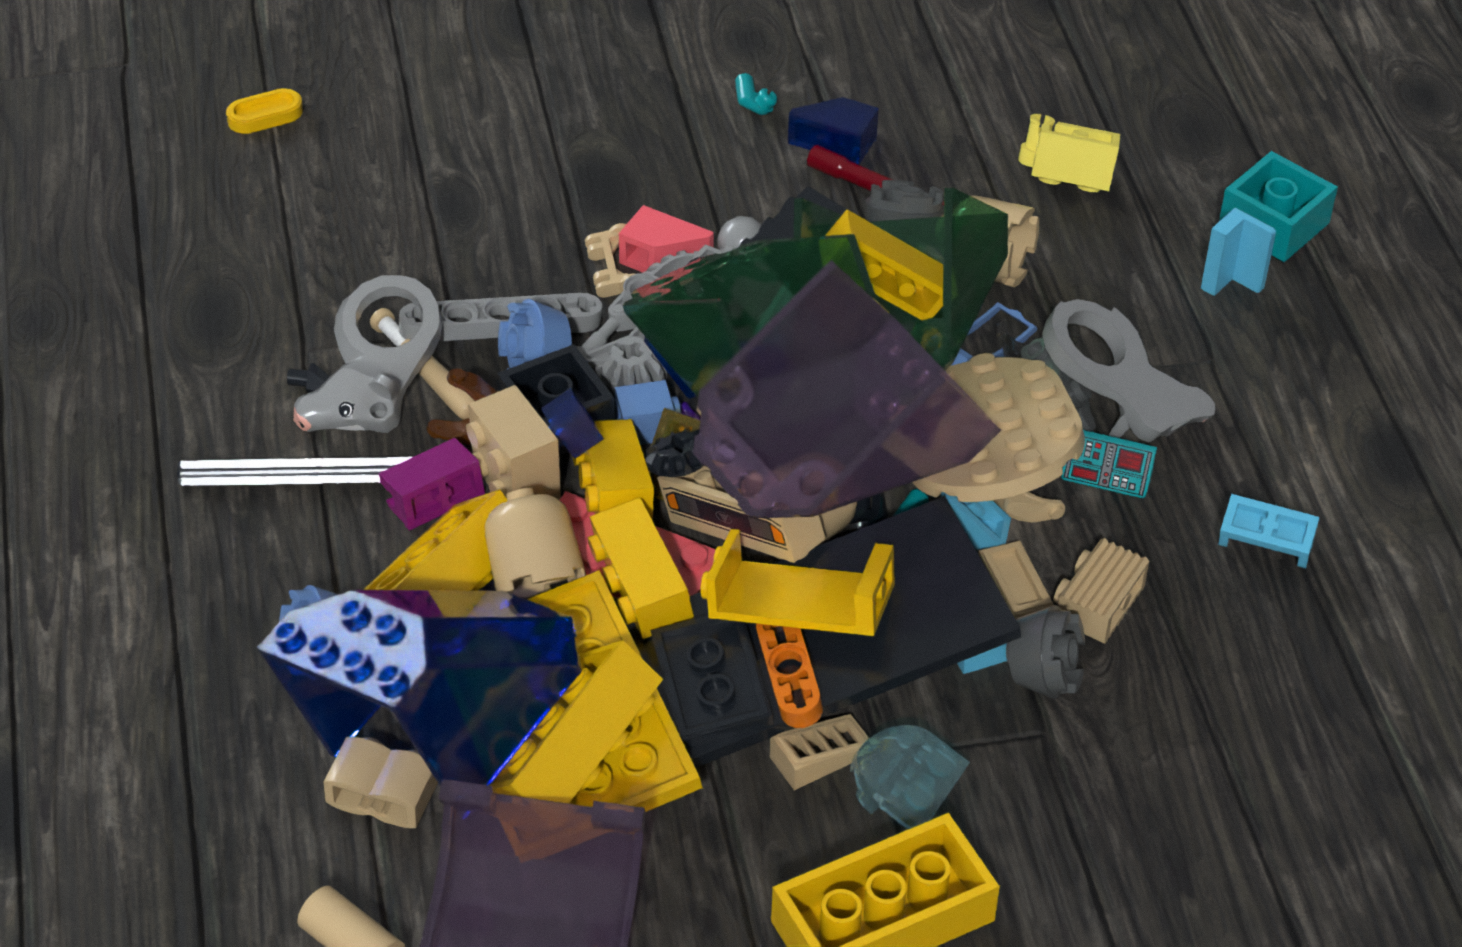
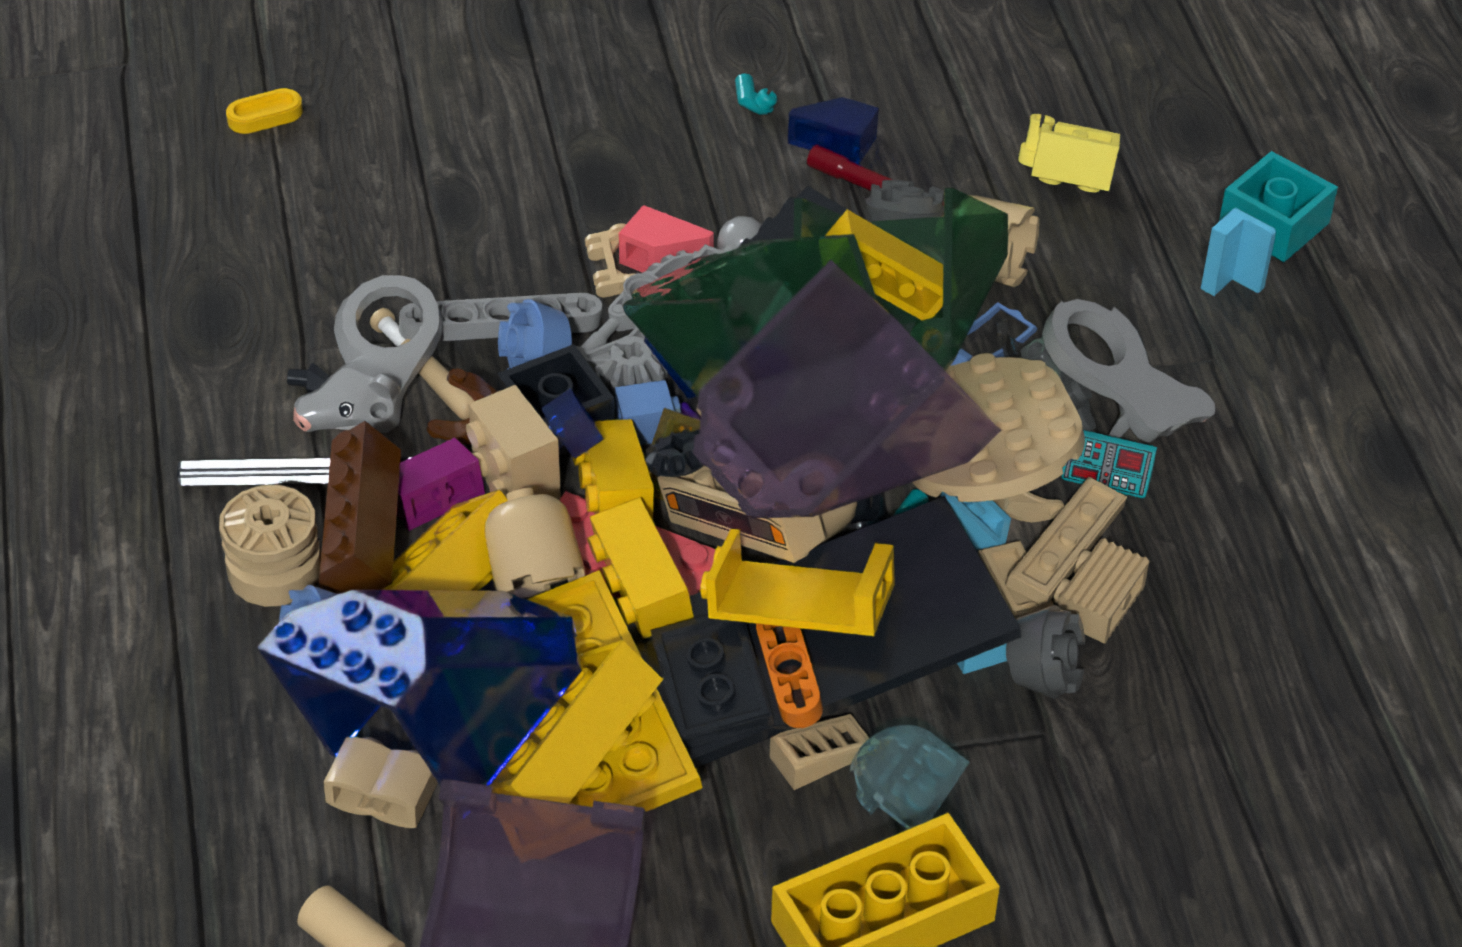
(270, 544): none -> tan wheel
(360, 511): none -> reddish brown slope
(1064, 540): none -> tan tile
(1269, 527): medium azure hinge -> none

